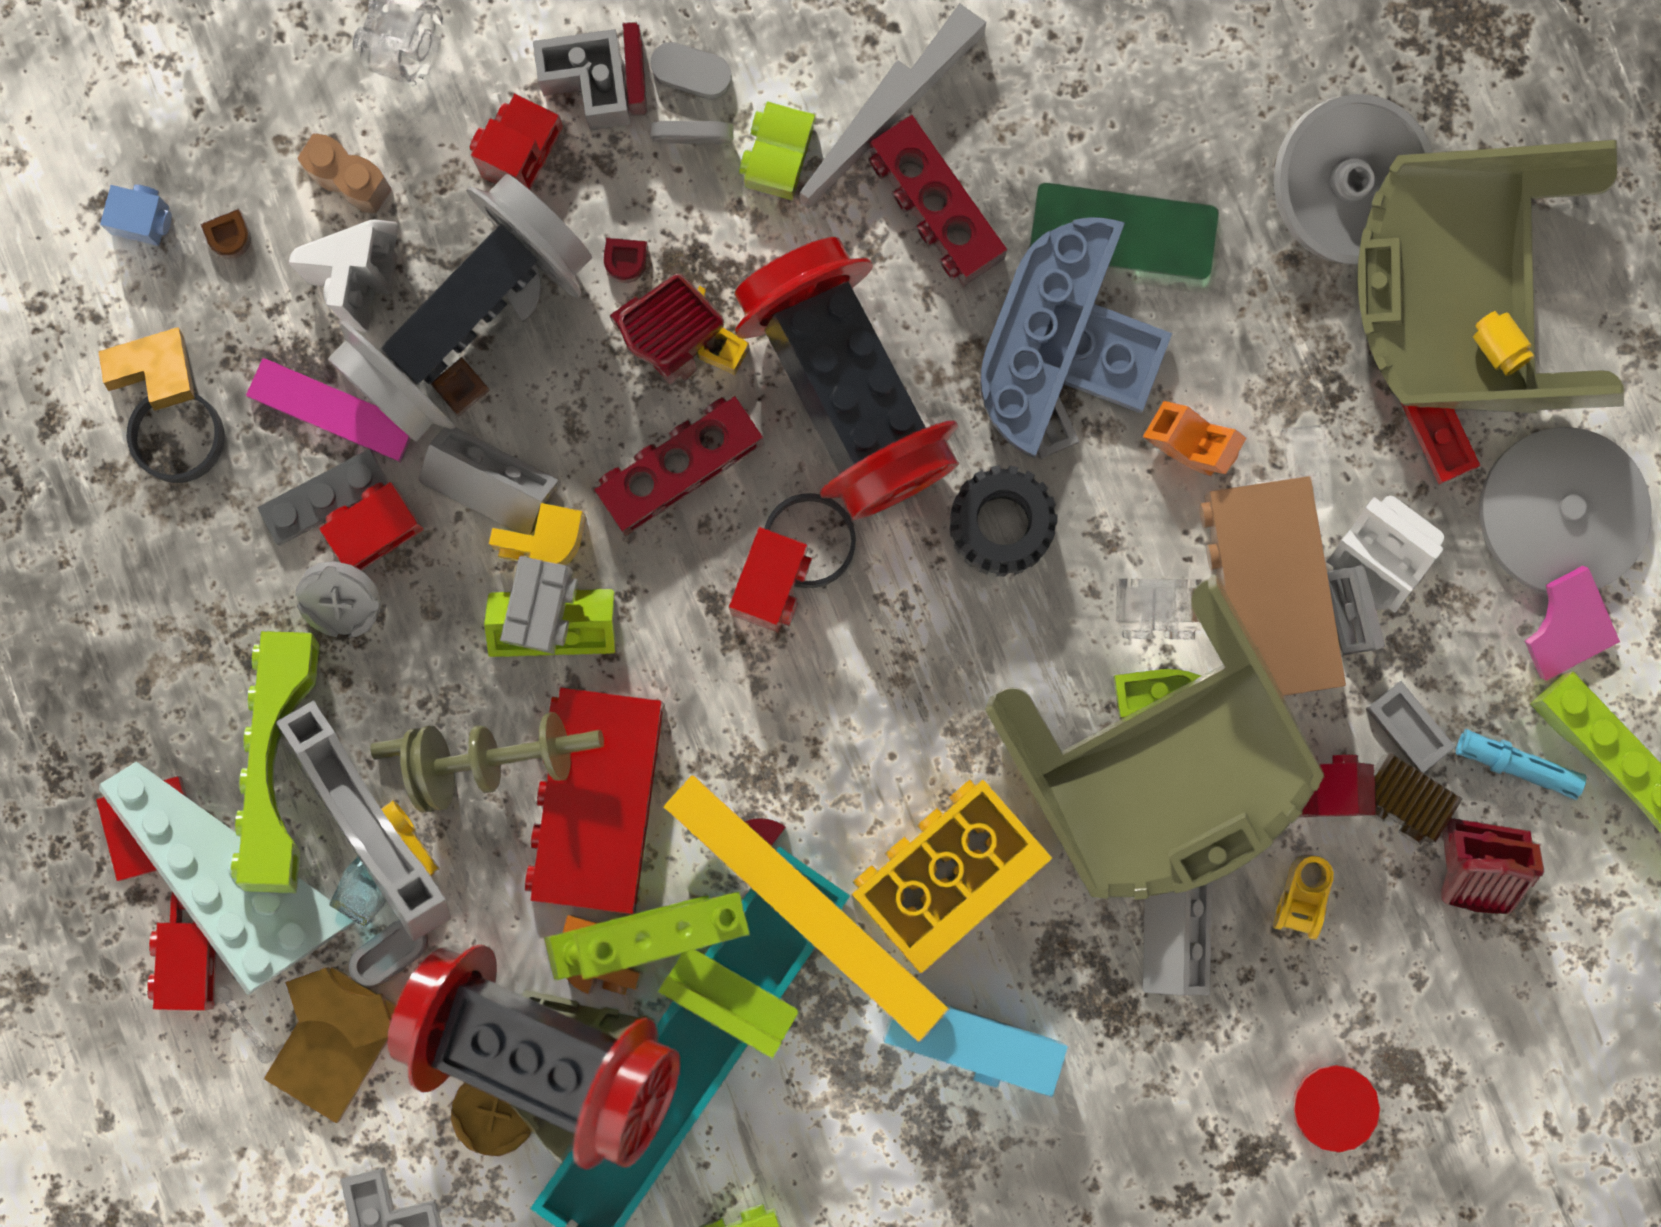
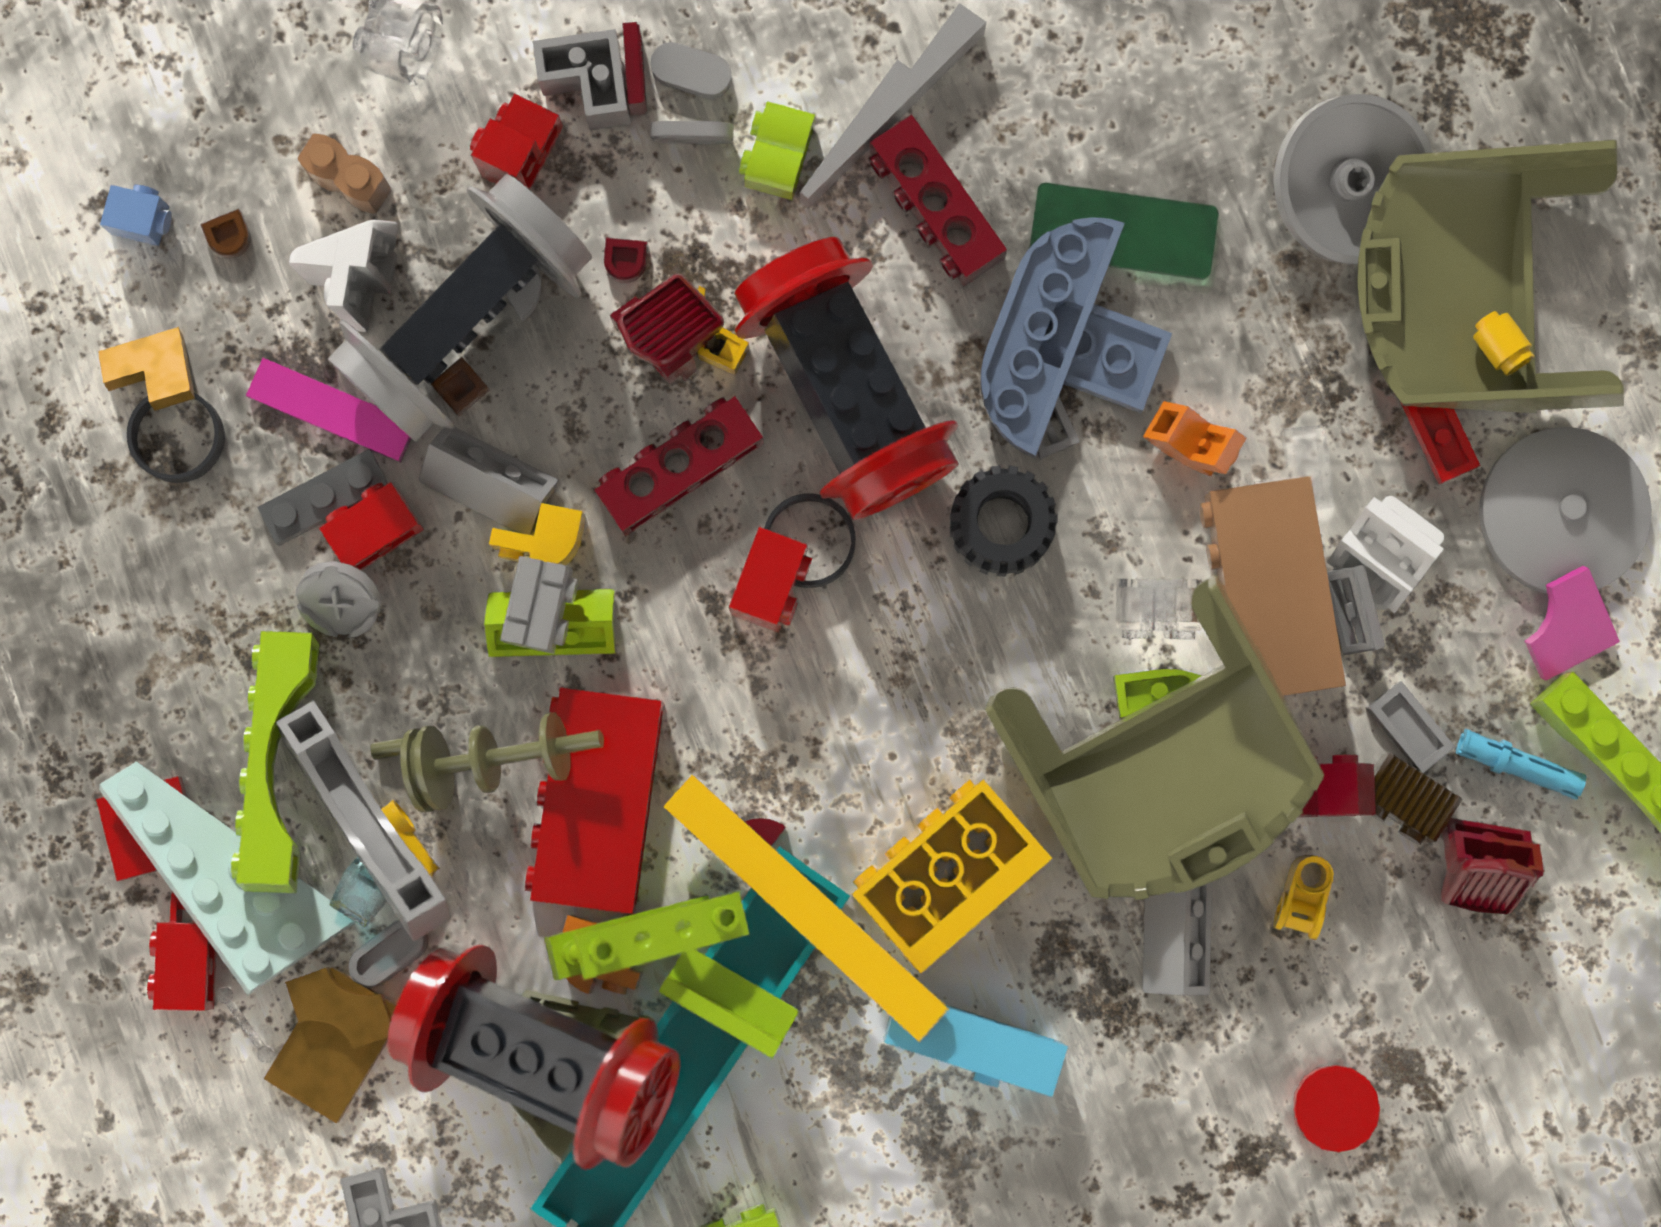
(486, 1122): pearl gold tile -> none

